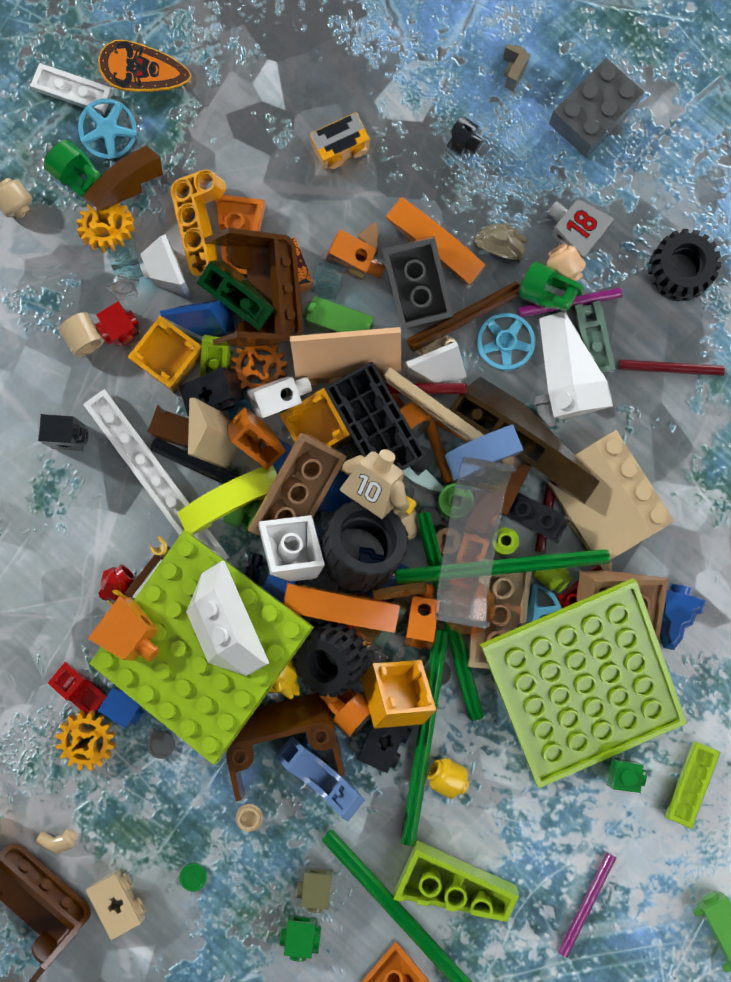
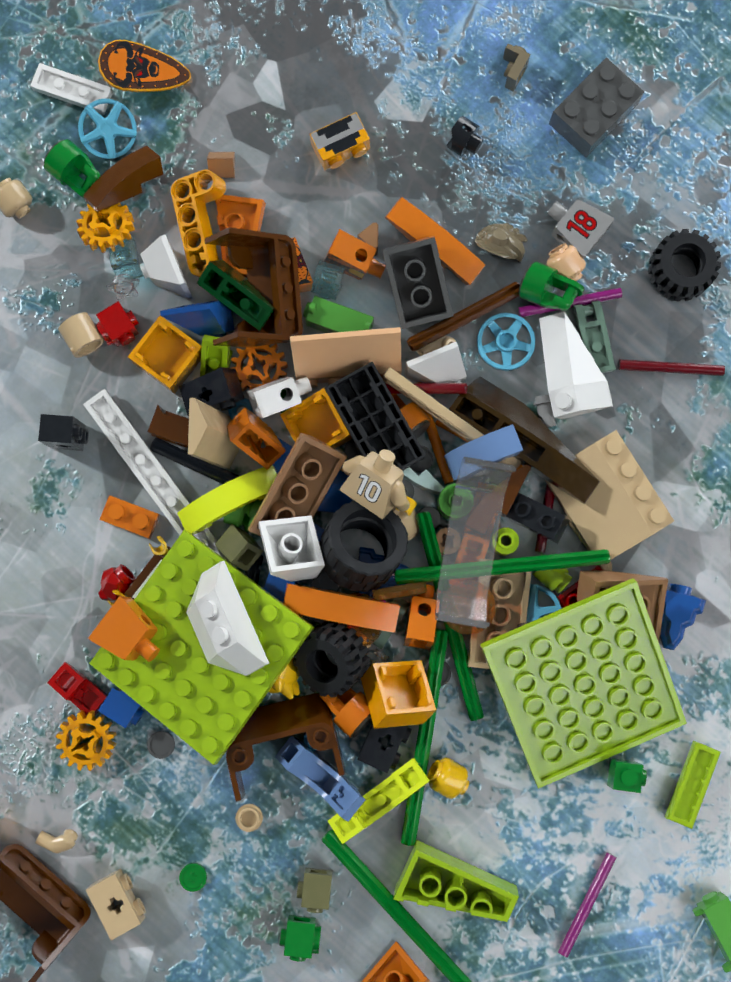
(129, 517): none -> orange plate
(222, 164): none -> medium nougat slope
(235, 543): none -> olive brick
(381, 800): none -> neon yellow slope

